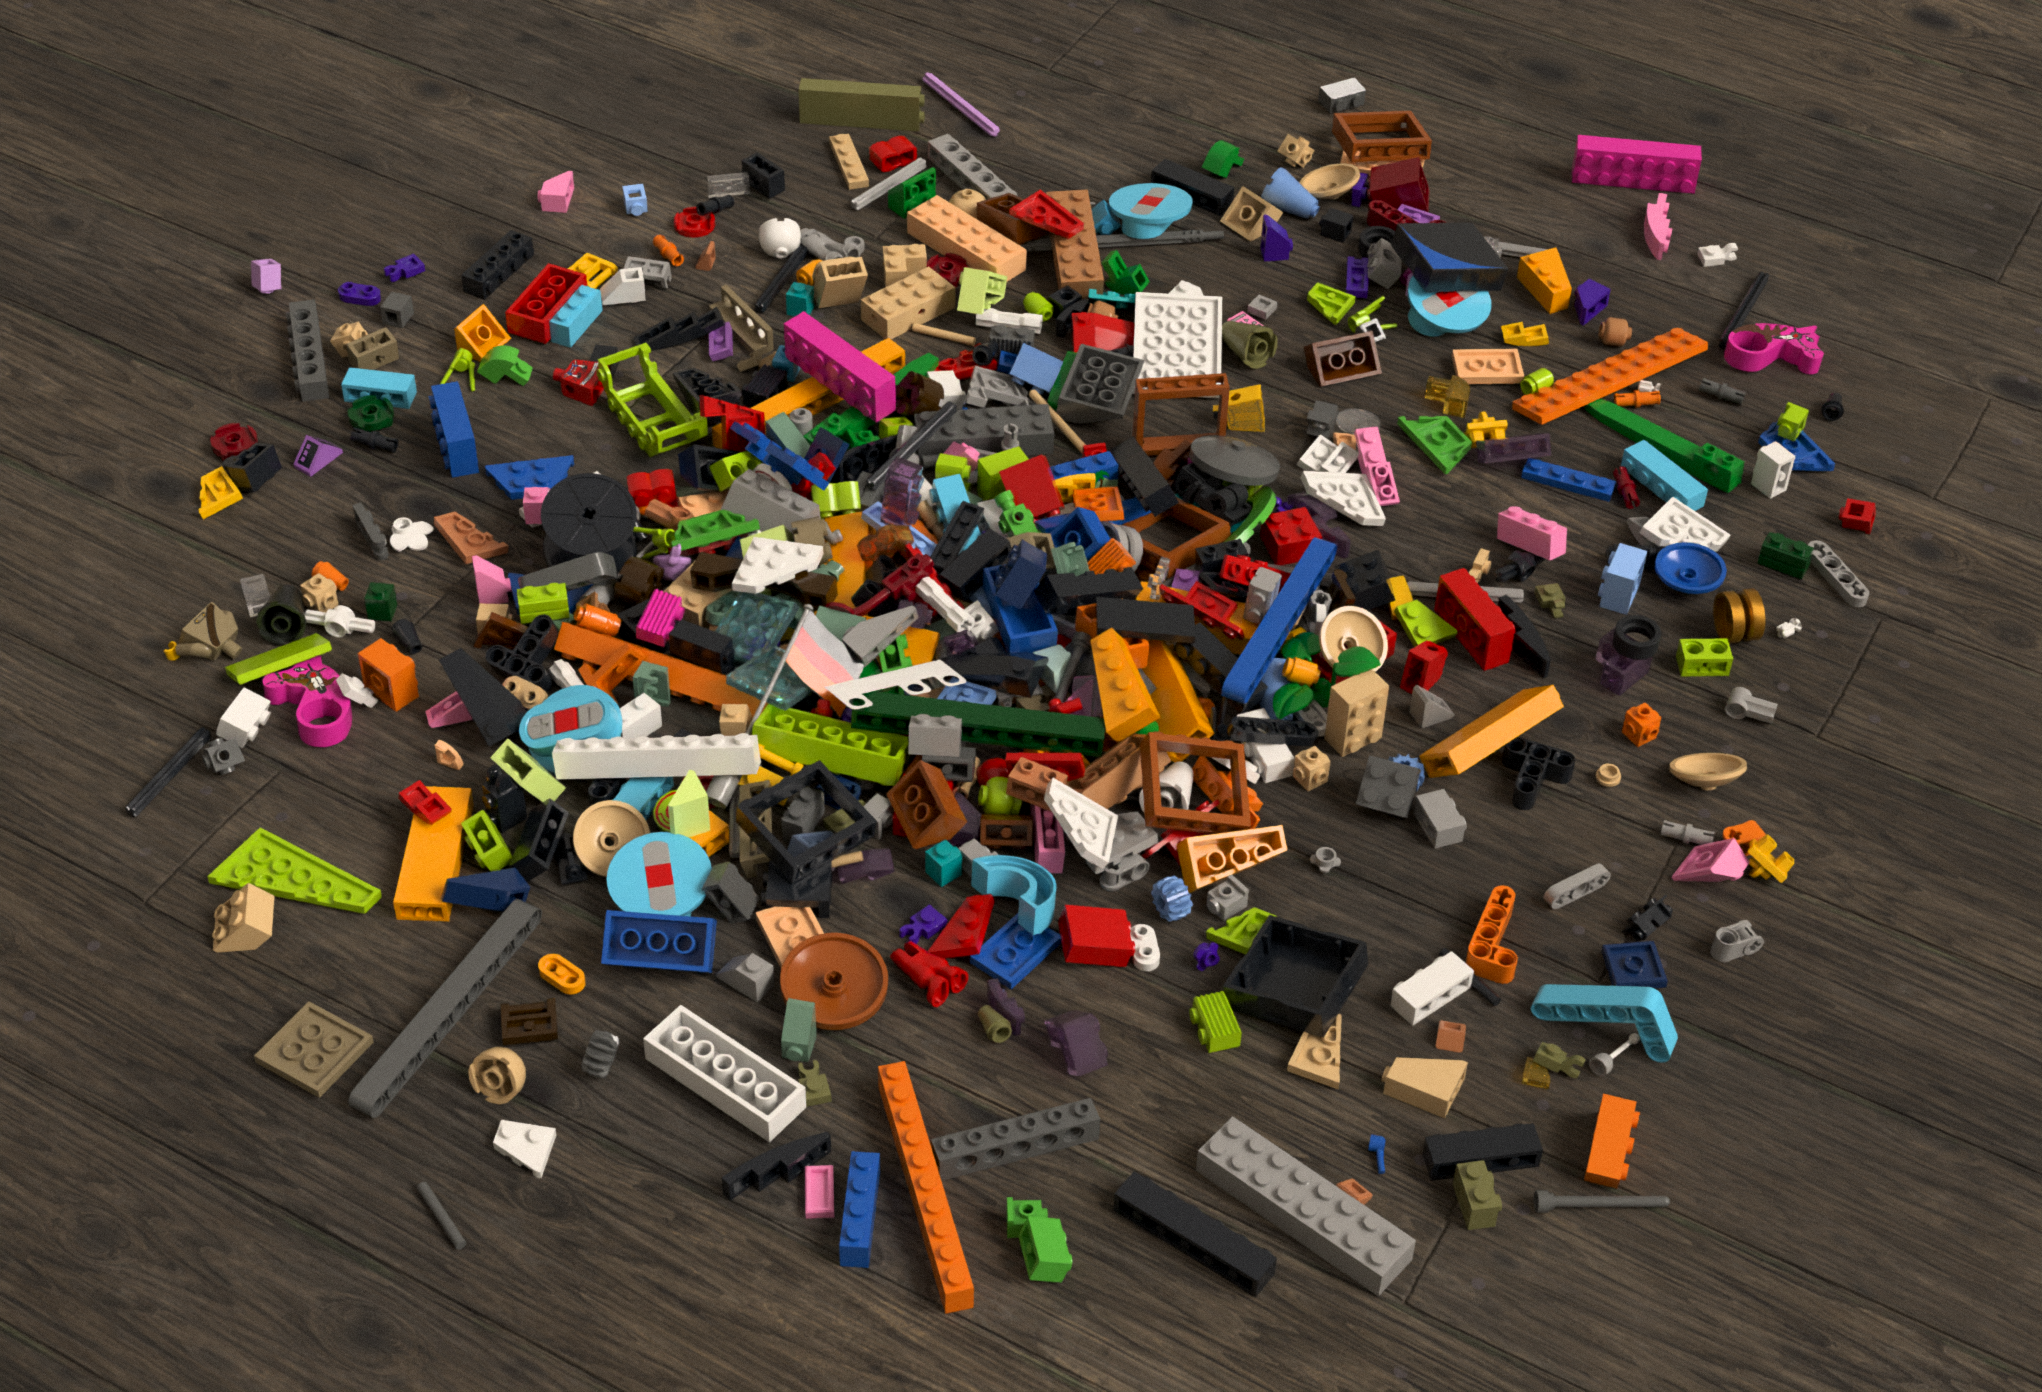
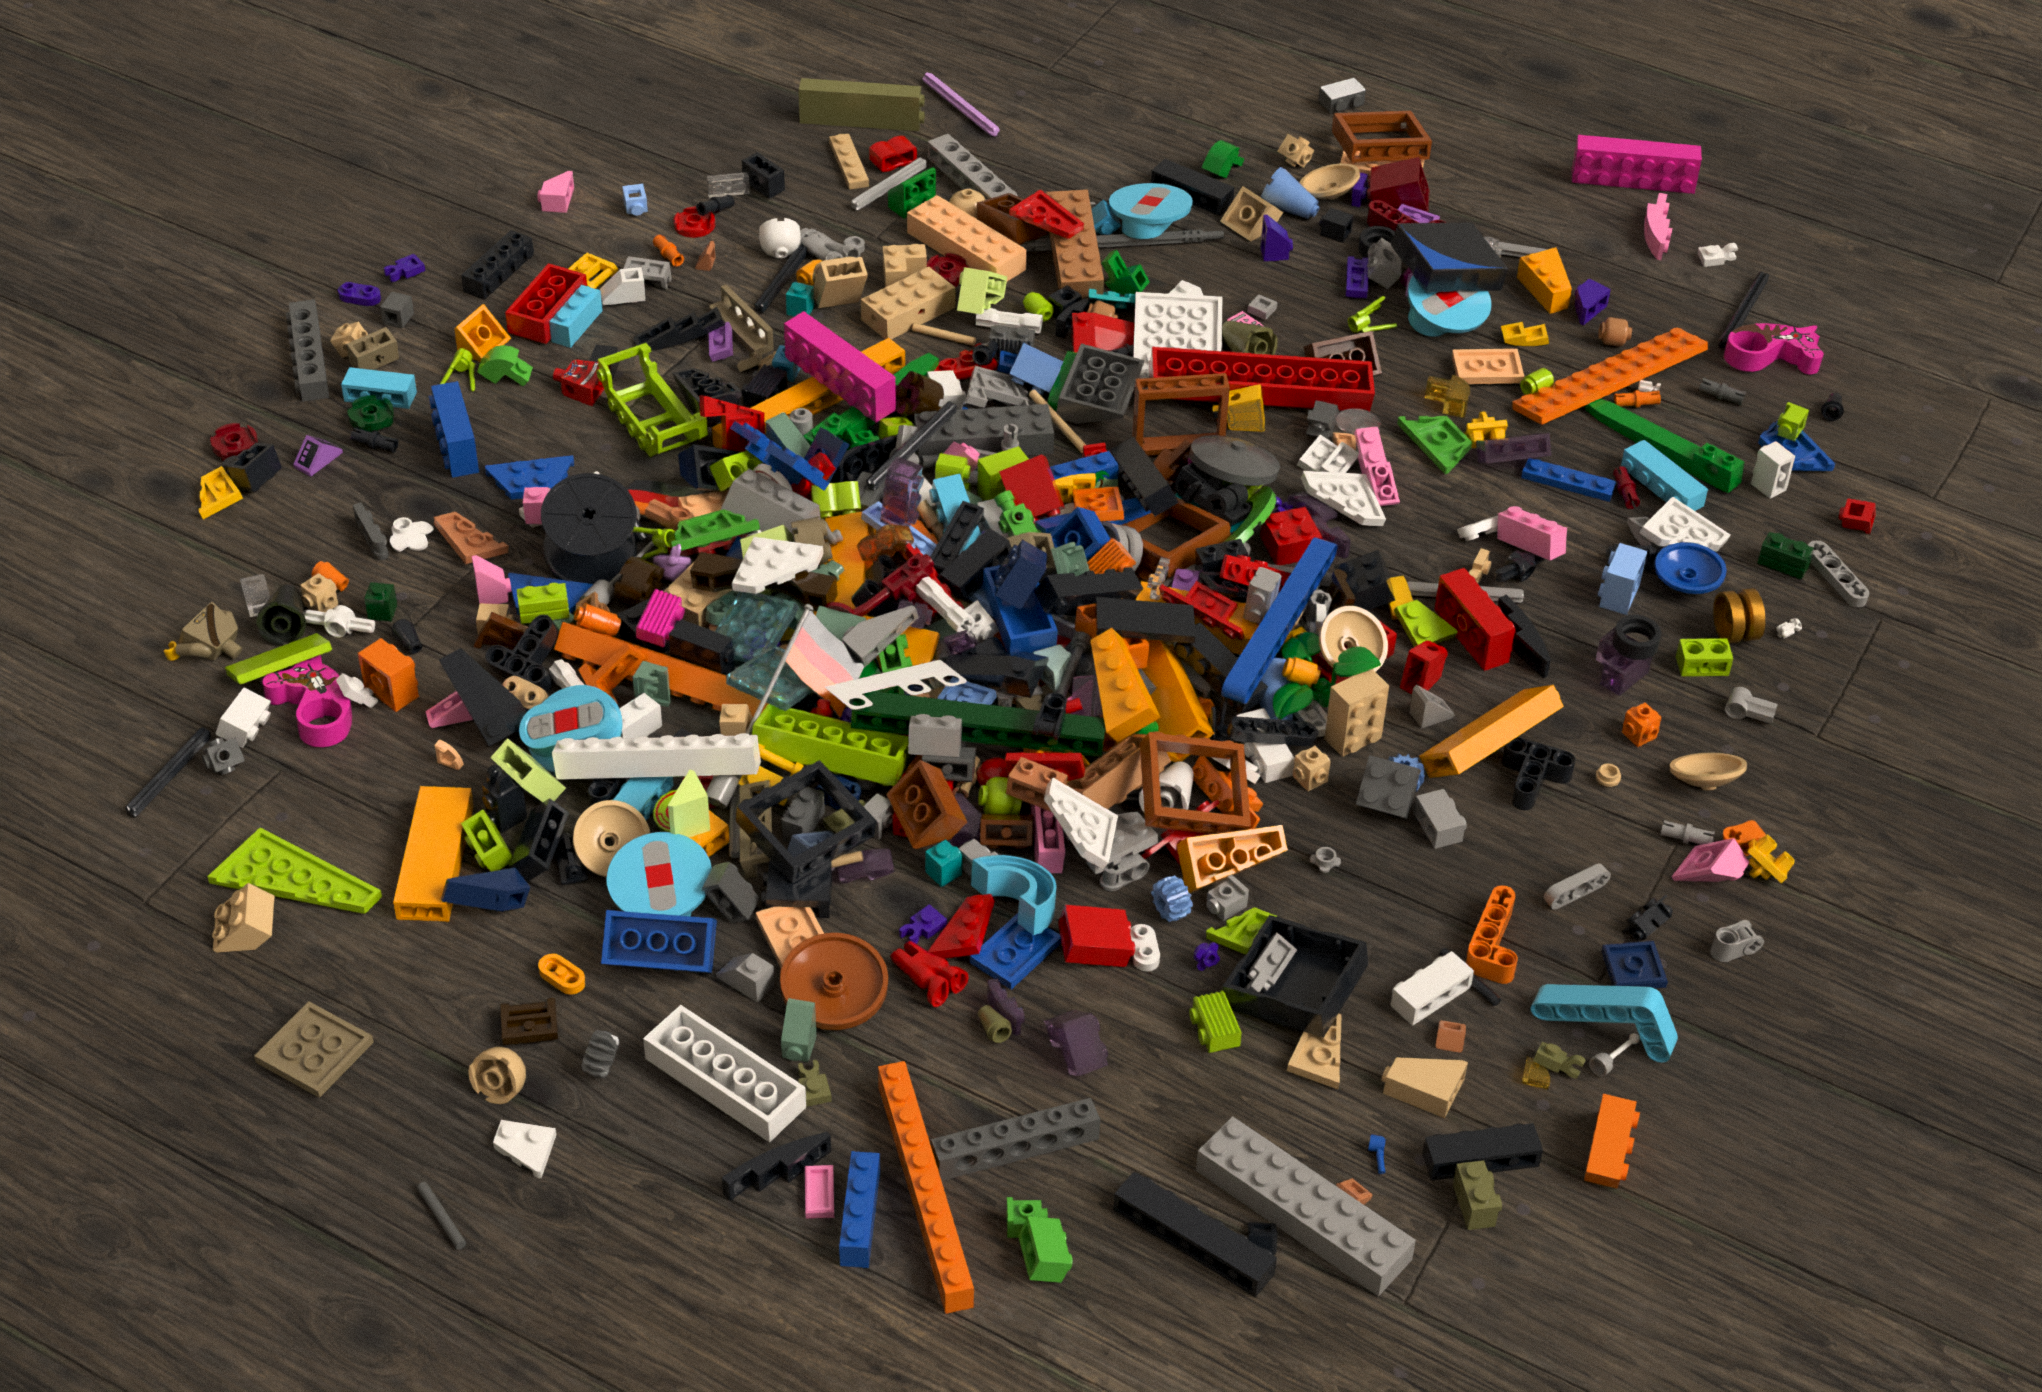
(266, 275): lavender brick -> none
(423, 803): red slope -> none
(444, 1009): dark grey beam -> none
(576, 573): dark grey beam -> none
(650, 486): red brick -> none
(1051, 716): none -> black piece
(1263, 1235): none -> black slope
(1270, 963): none -> light grey hinge
(1283, 379): none -> red brick
(1330, 302): lime wing -> none
(1374, 326): brick -> none
(1471, 531): none -> white plate
(1545, 1201): dark grey piece -> none
(1552, 597): olive plate -> none

